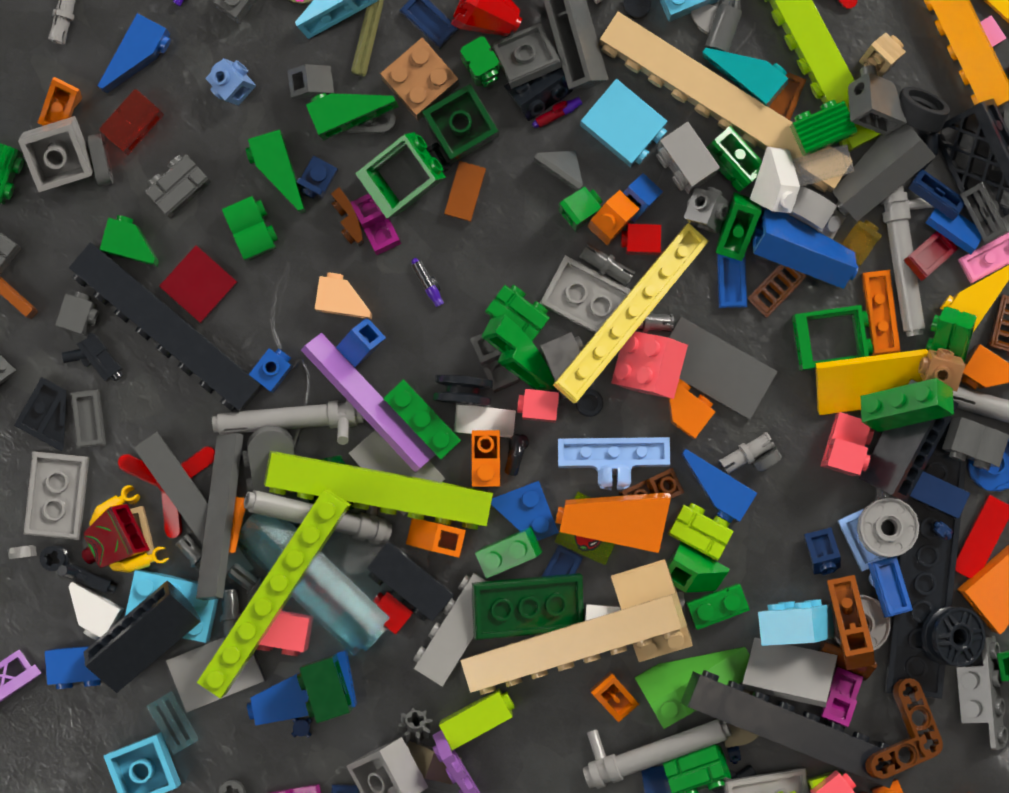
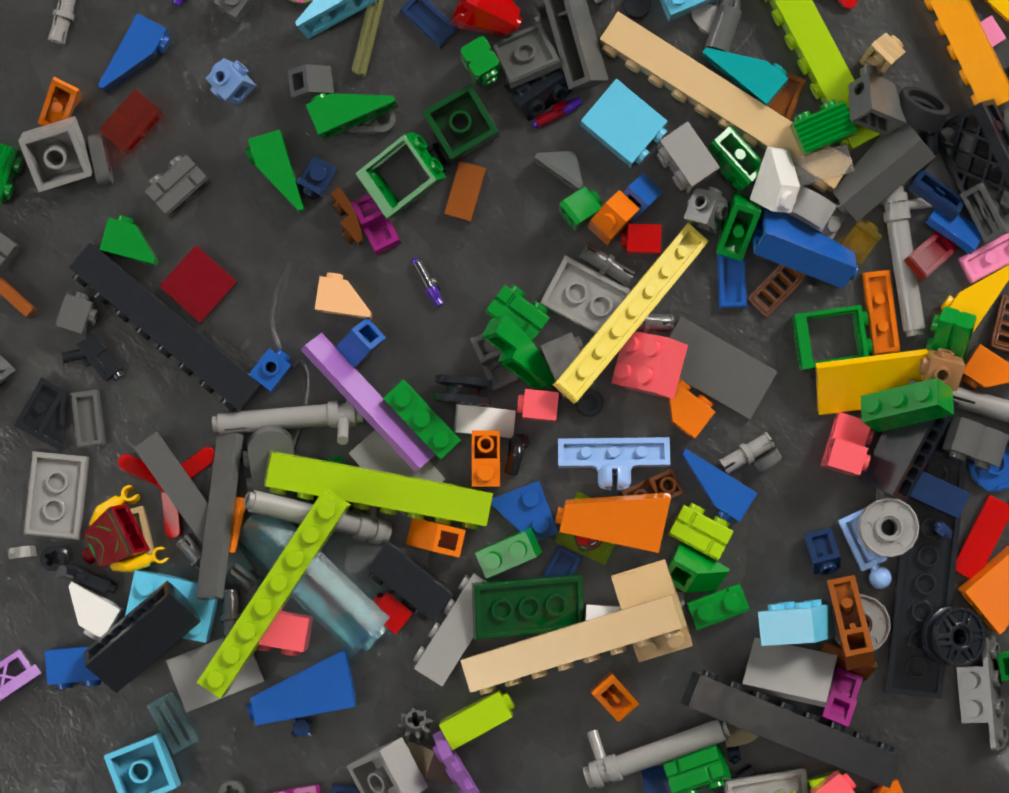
(249, 227): green brick -> none
(325, 689): dark green brick -> none
(419, 78): medium nougat brick -> none
(667, 681): bright green wedge -> none
(890, 587): blue tile -> none
(916, 741): reddish brown beam -> none

